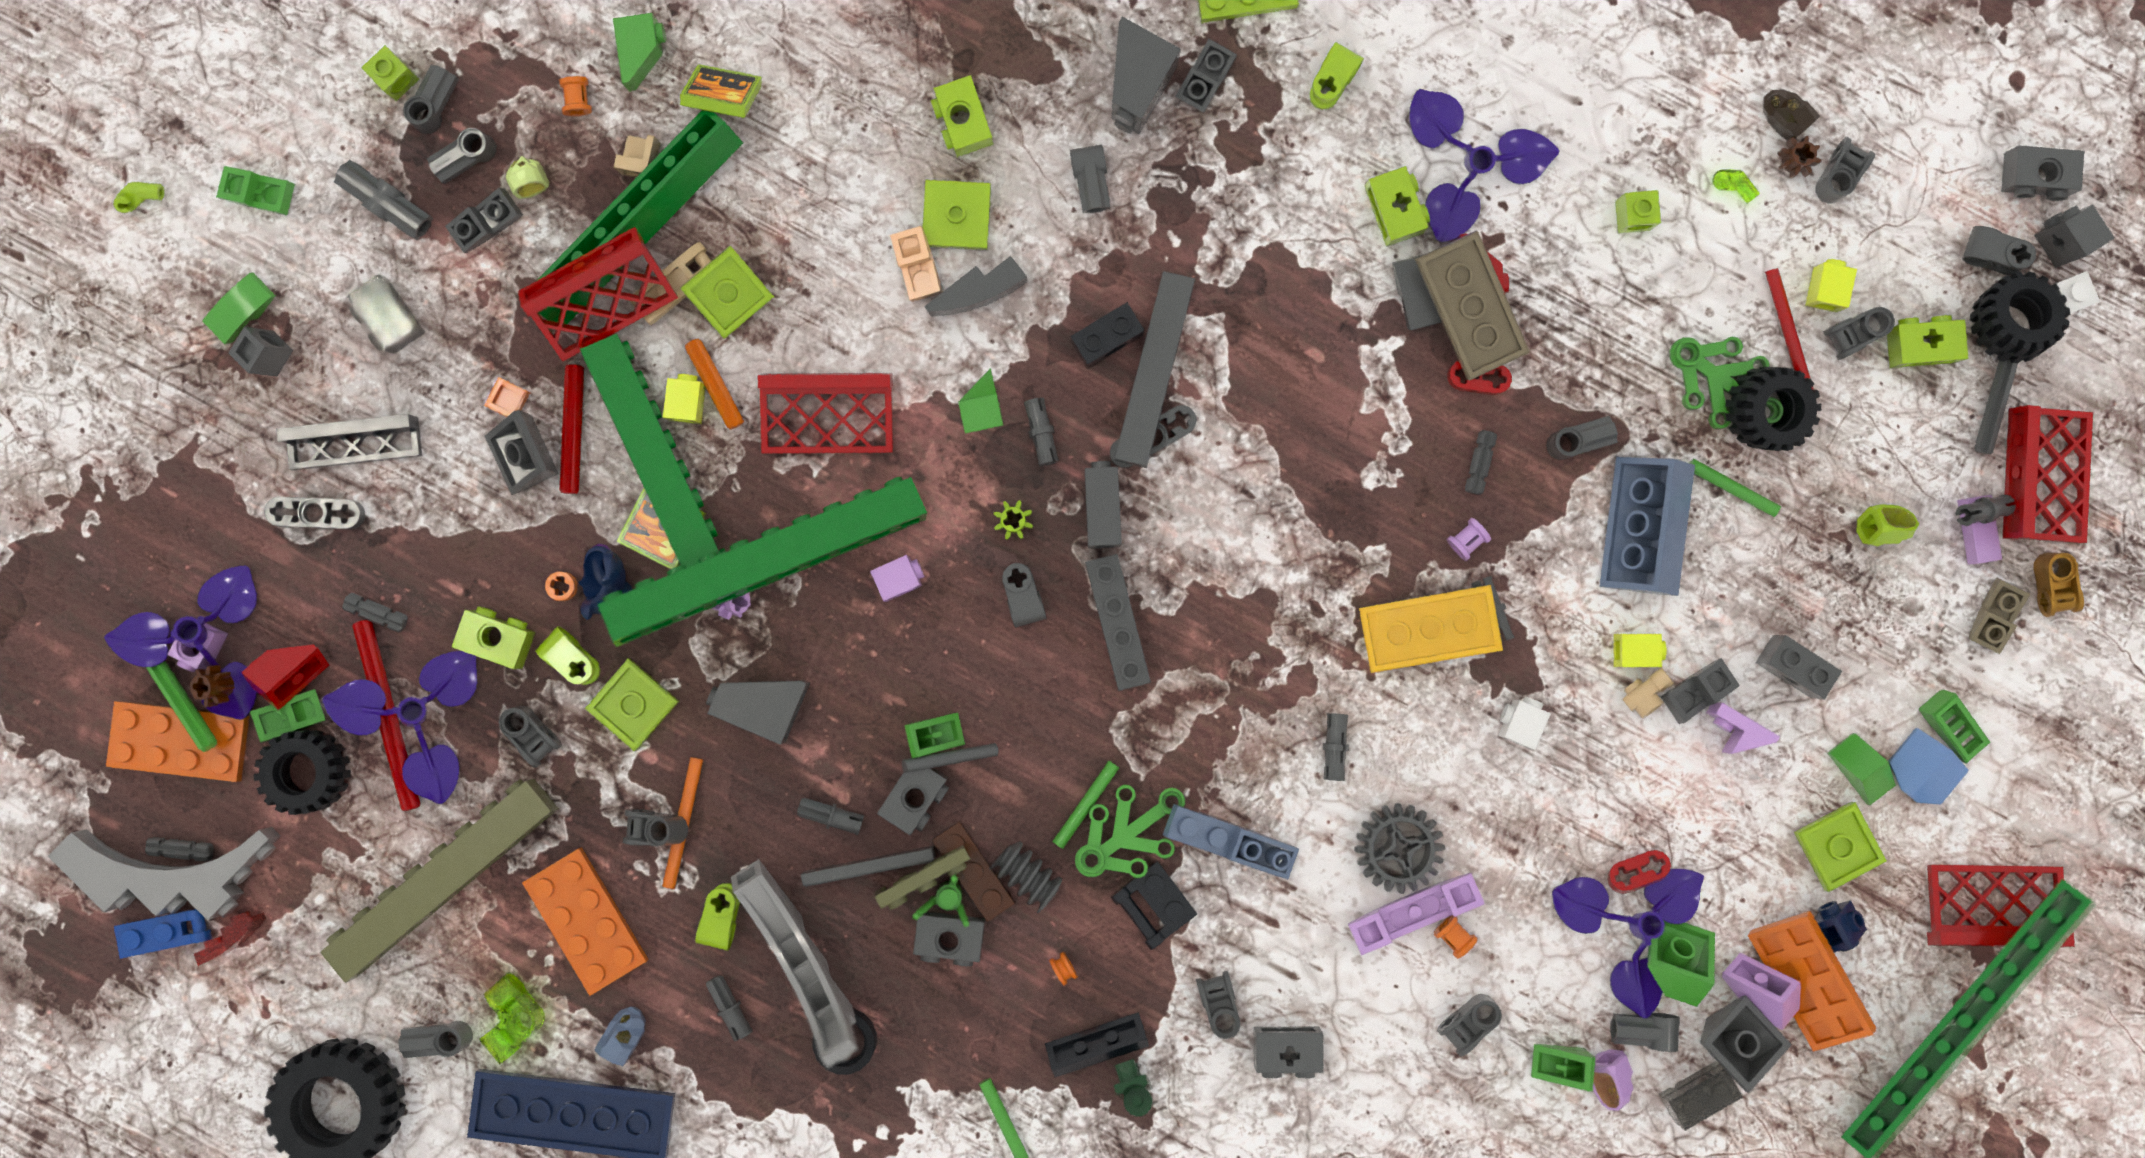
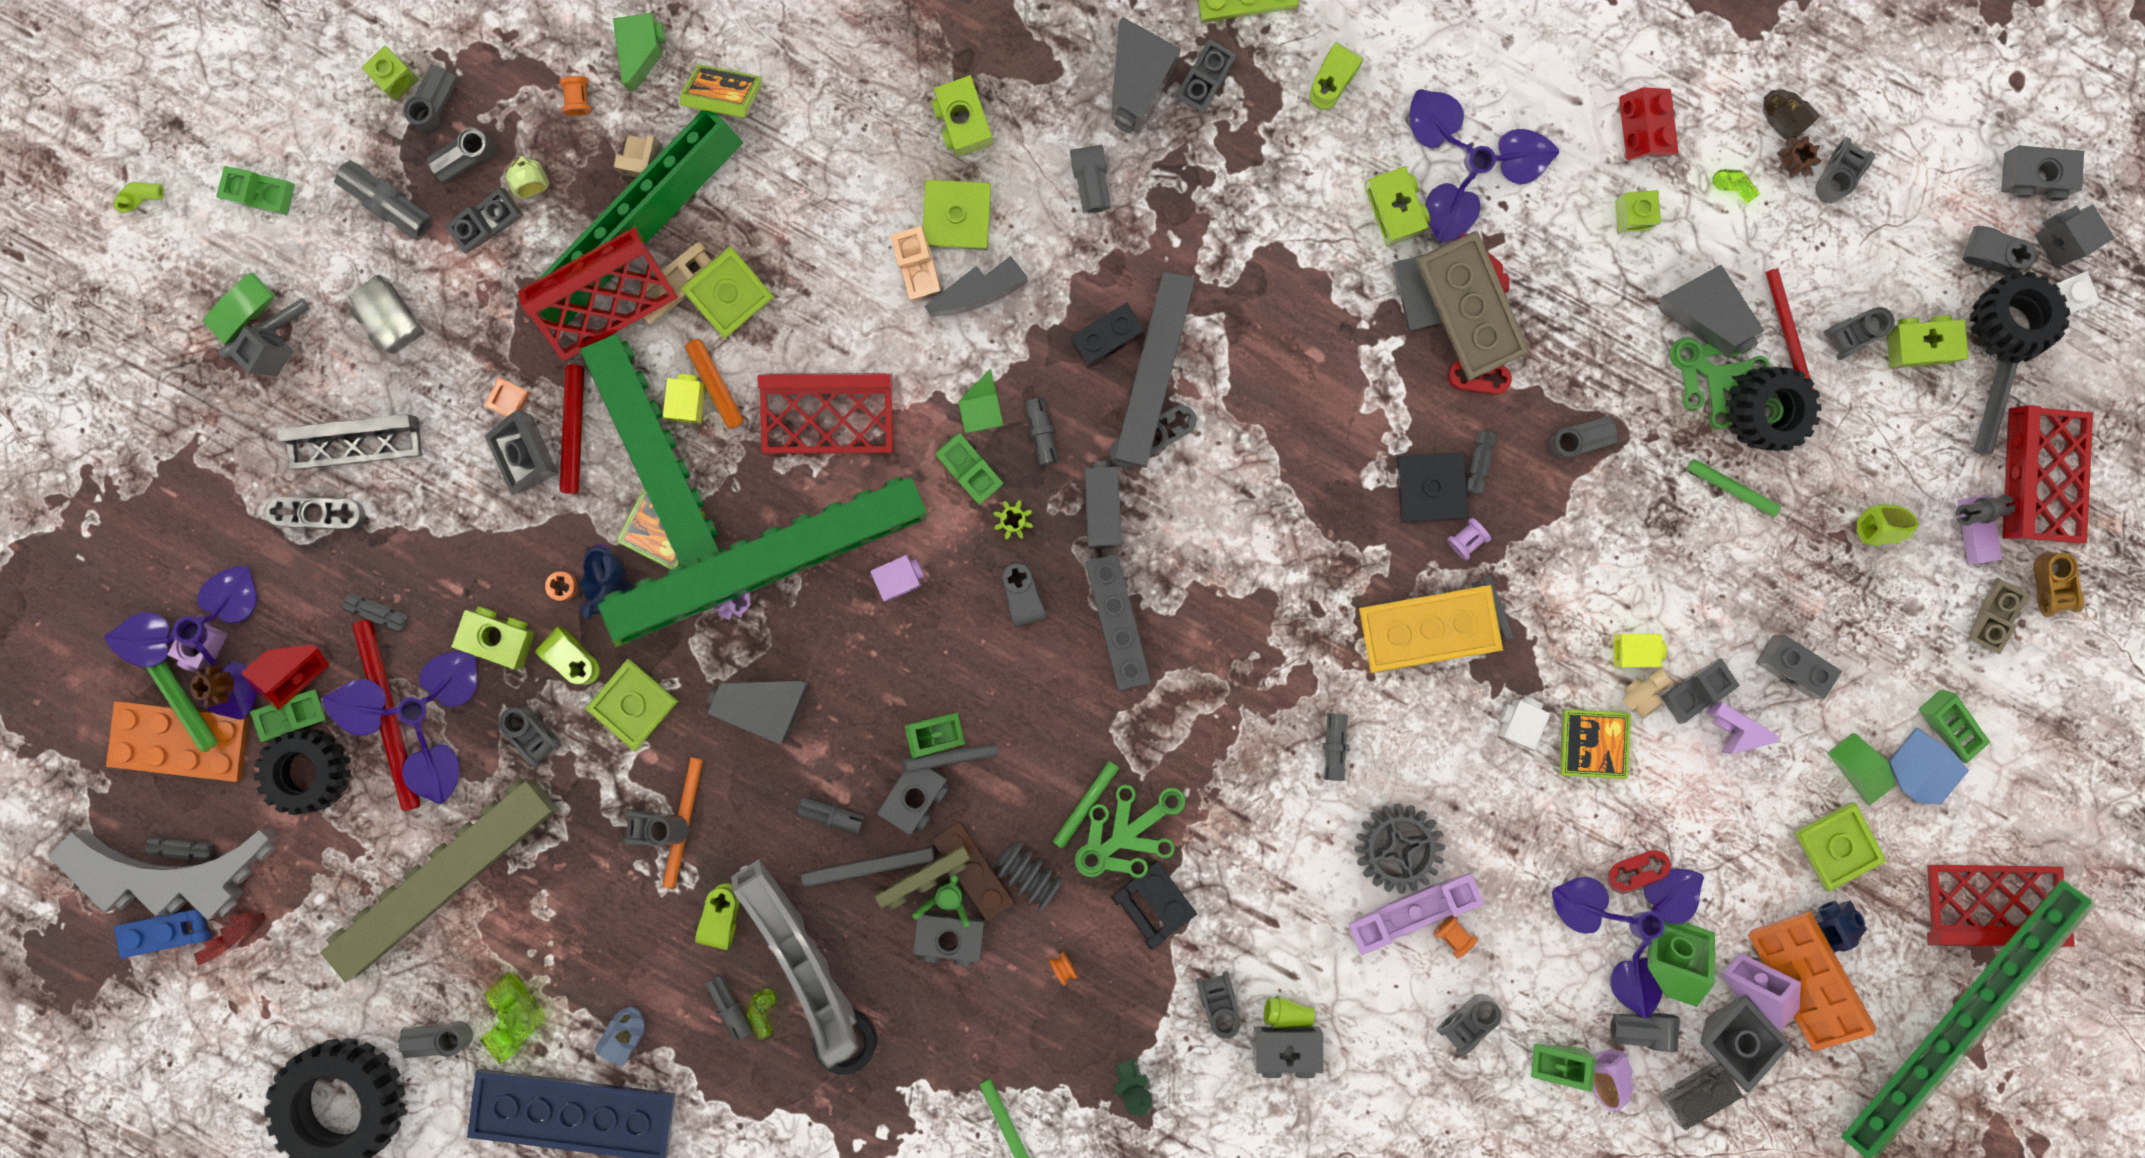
(273, 323): none -> dark grey bar
(585, 921): orange plate -> none
(757, 1012): none -> clear neon green arm
(968, 468): none -> bright green slope
(1096, 1044): black plate -> none
(1230, 841): sand blue slope -> none
(1287, 1014): none -> lime cone
(1432, 487): none -> black plate
(1595, 744): none -> tile
(1647, 525): sand blue slope -> none
(1648, 123): none -> red bracket
(1714, 312): none -> dark grey slope
(1831, 286): neon yellow brick -> none

